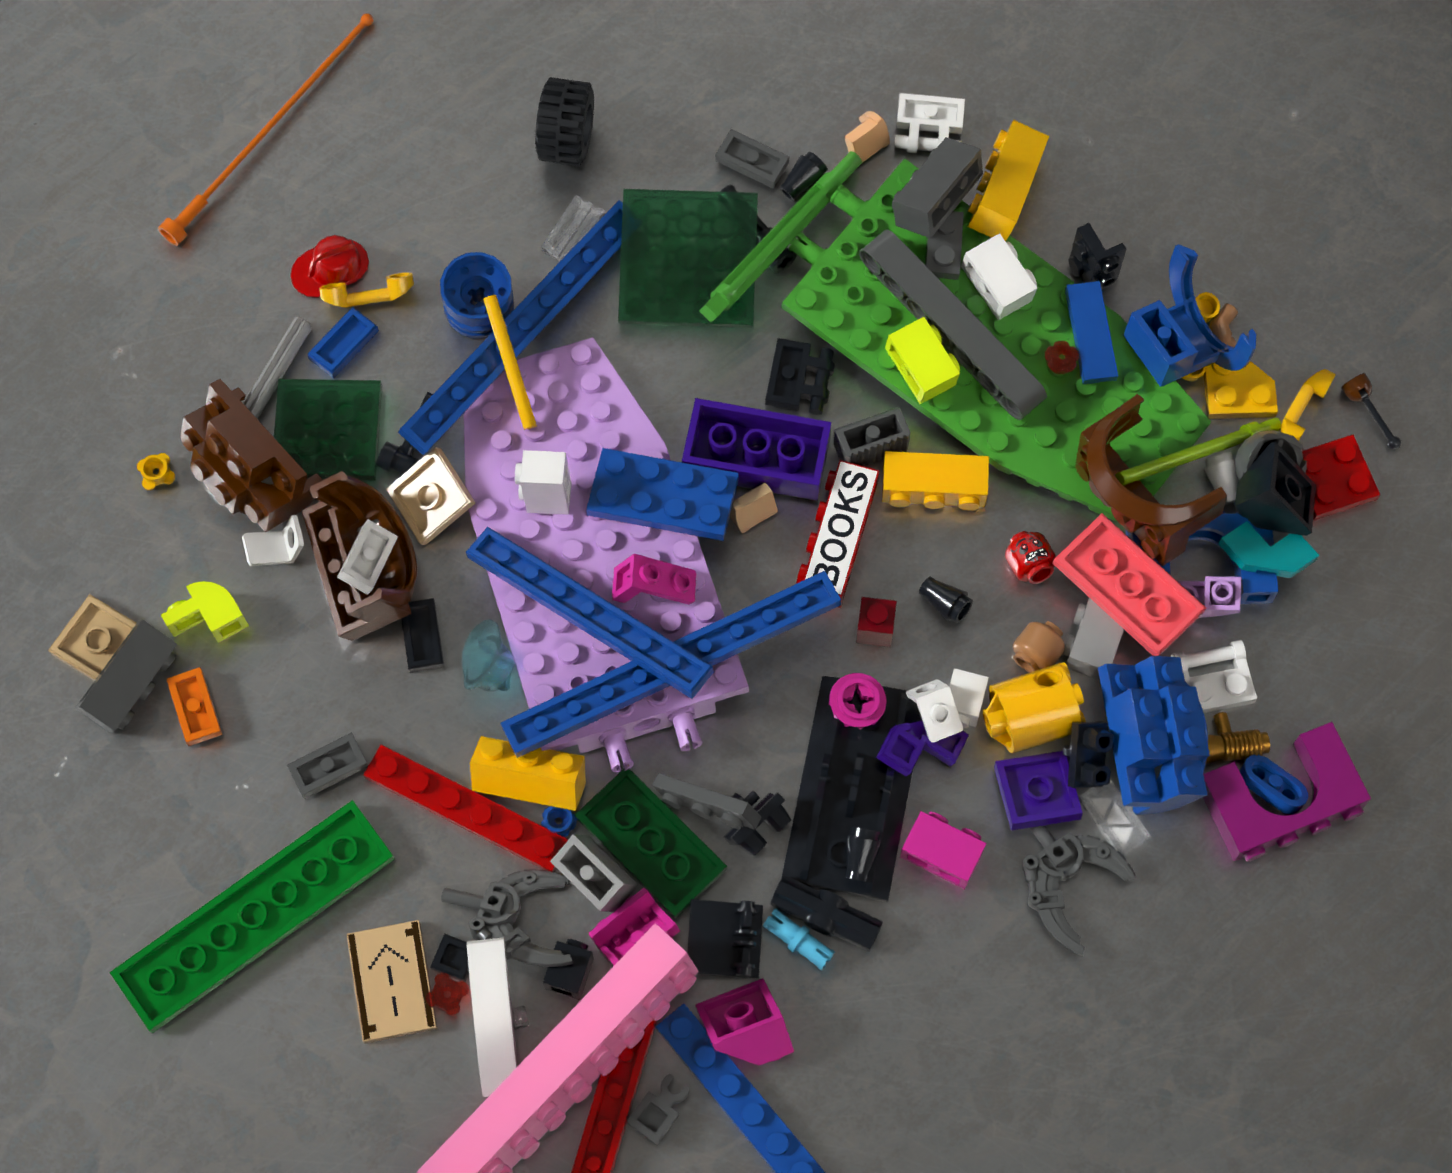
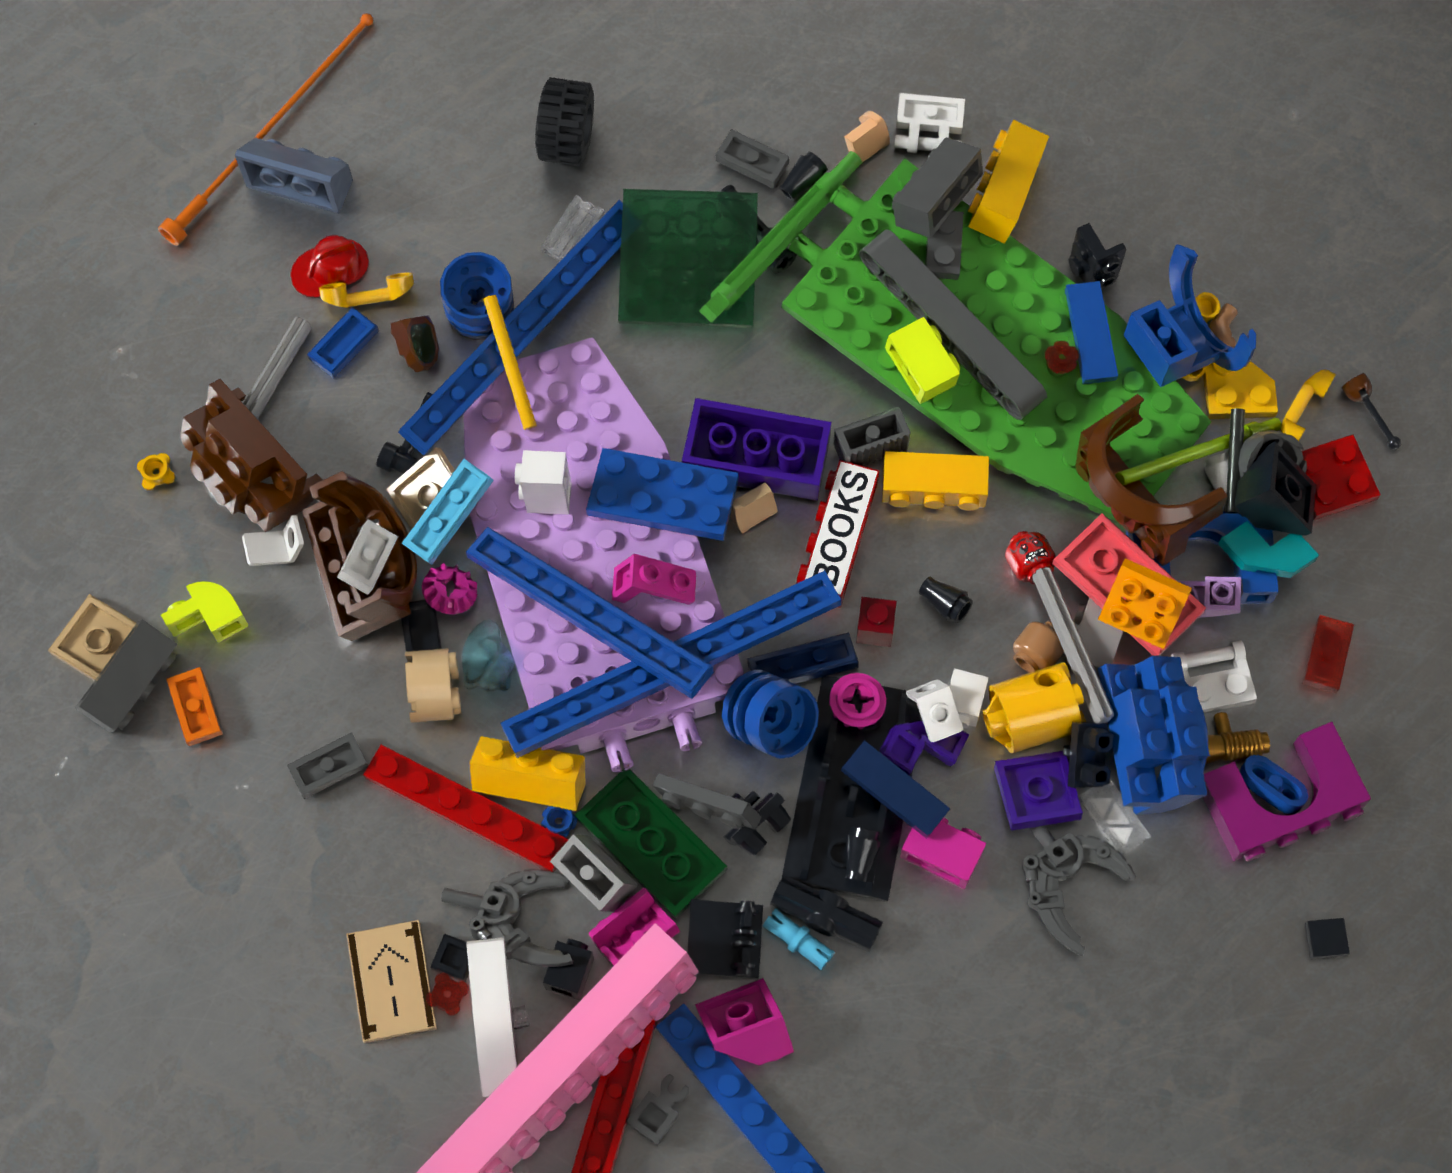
(251, 916): green plate -> none
(294, 174): none -> sand blue slope
(330, 425): clear green plate -> none
(416, 342): none -> reddish brown rock
(431, 686): none -> tan brick
(435, 589): none -> dark pink gear
(447, 511): none -> medium azure tile
(770, 713): none -> blue wheel
(789, 372): black plate -> none
(809, 659): none -> dark blue tile
(895, 789): none -> dark blue tile
(999, 276): white brick -> none
(1073, 645): none -> light grey axle
(1146, 598): none -> light orange plate
(1235, 444): none -> pearl dark grey bar
(1327, 938): none -> black tile
(1328, 654): none -> clear red plate

